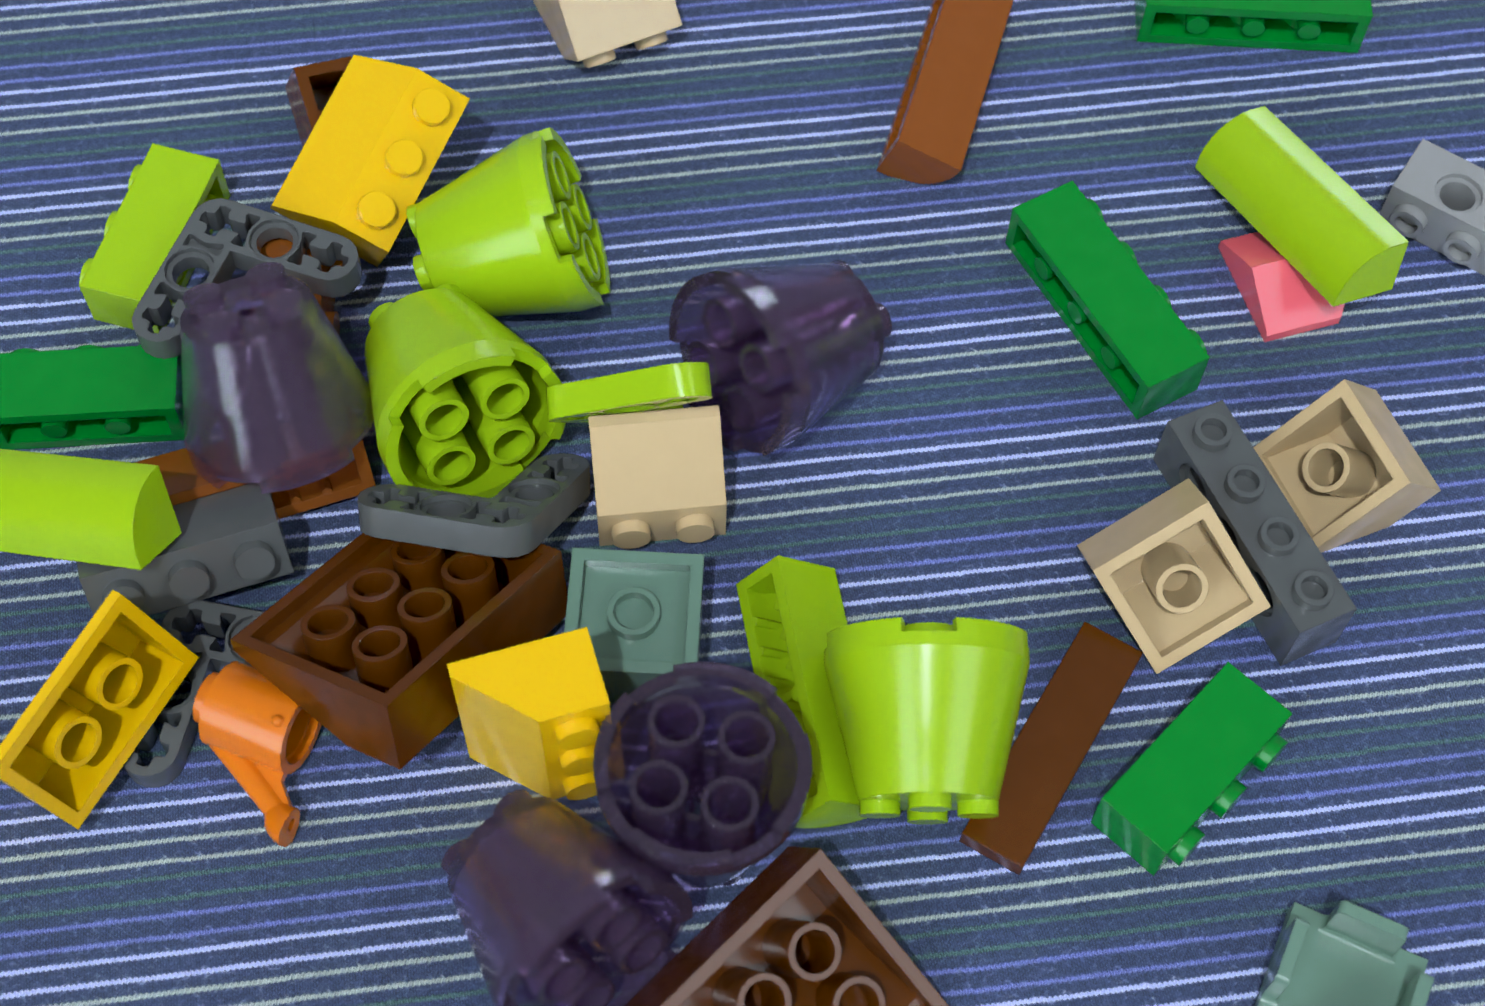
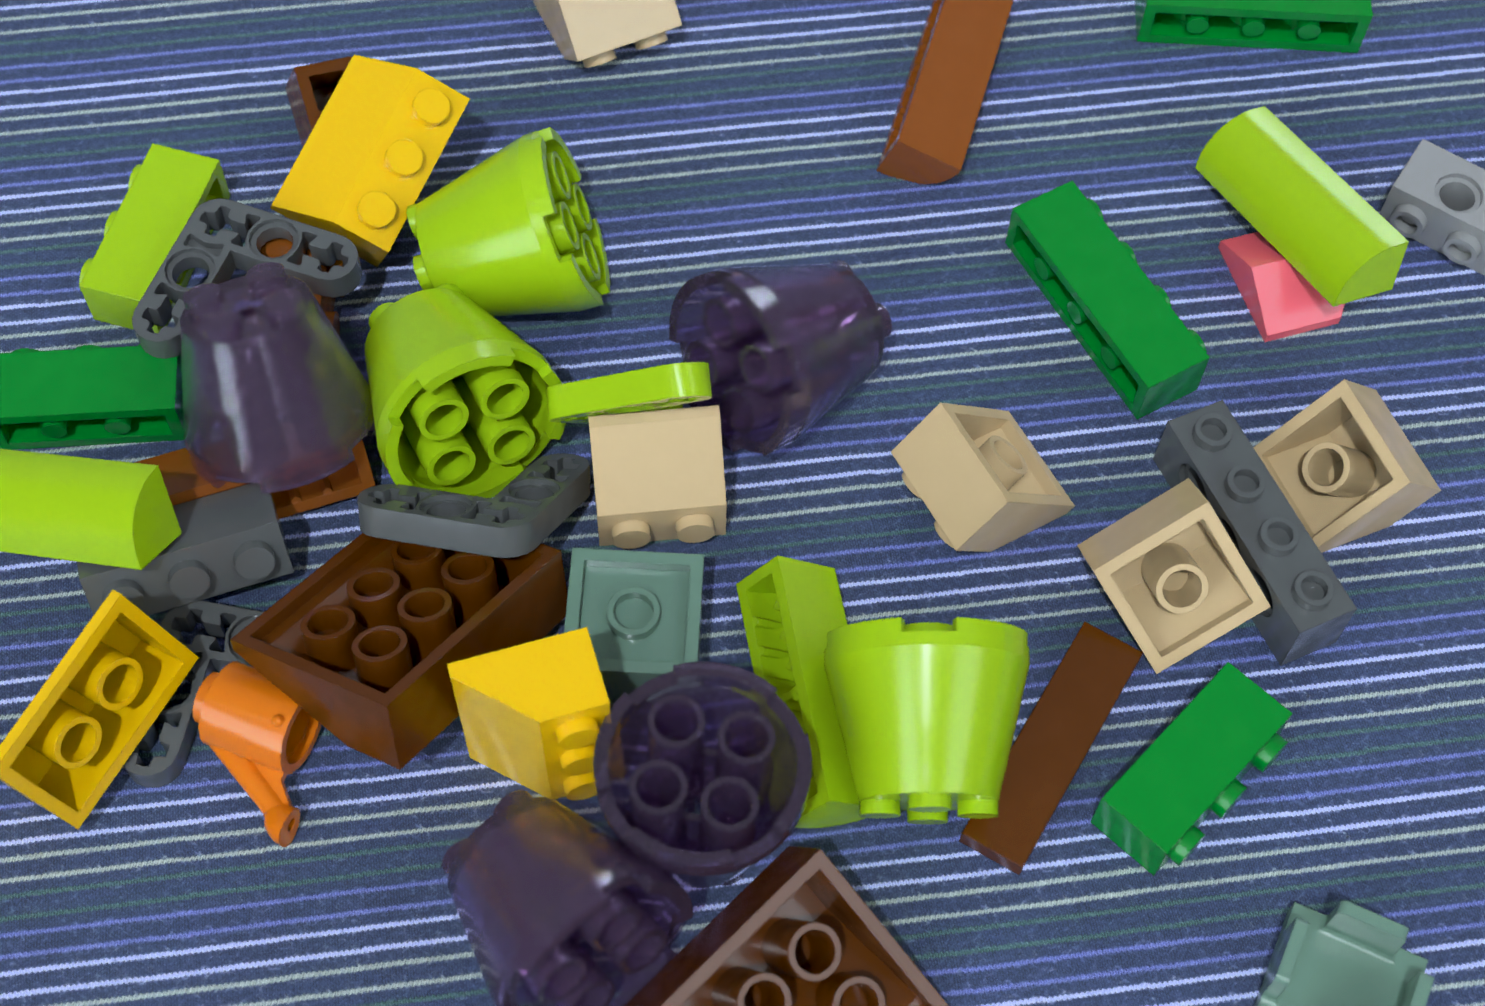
(979, 477): none -> tan slope

